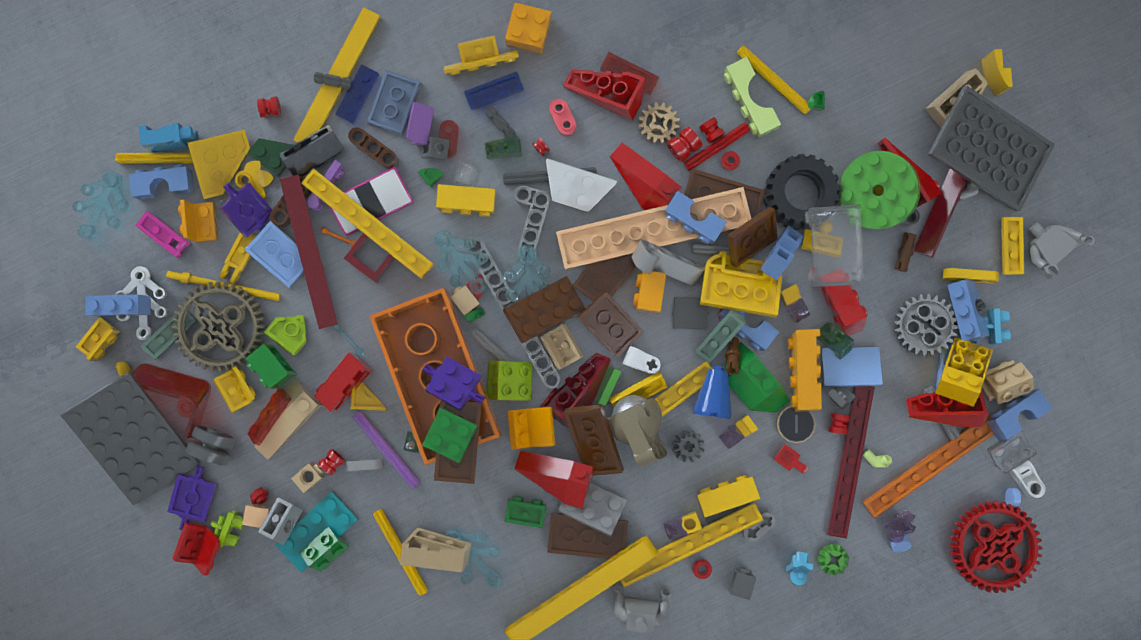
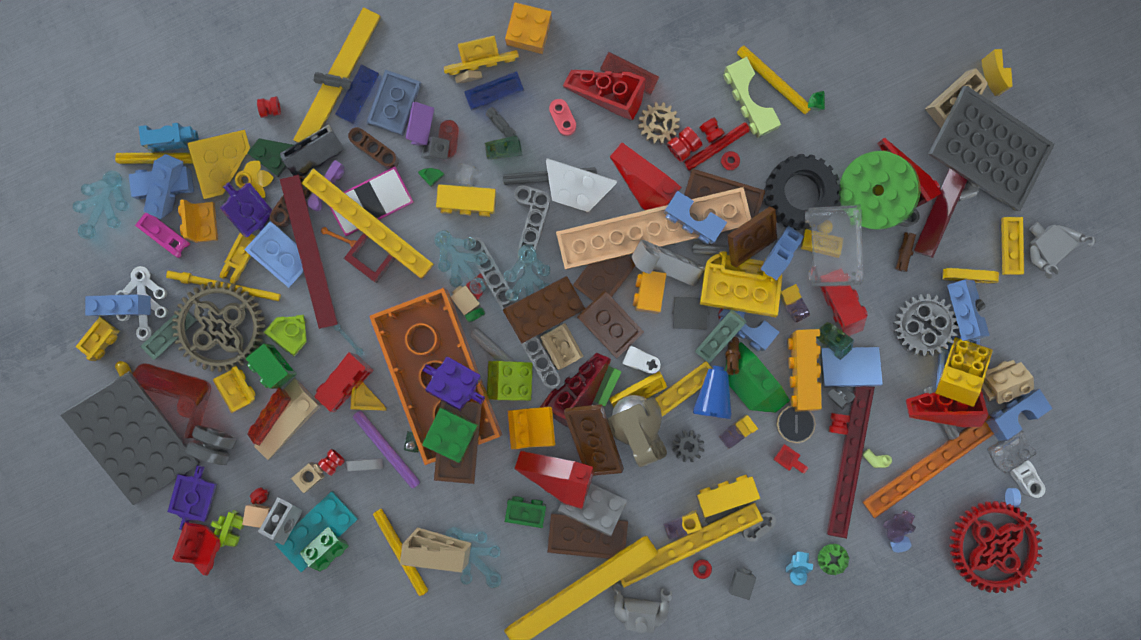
(163, 176): none -> medium blue arch
(468, 76): none -> tan tile
(541, 147): red bush -> none
(993, 323): medium azure hips -> none

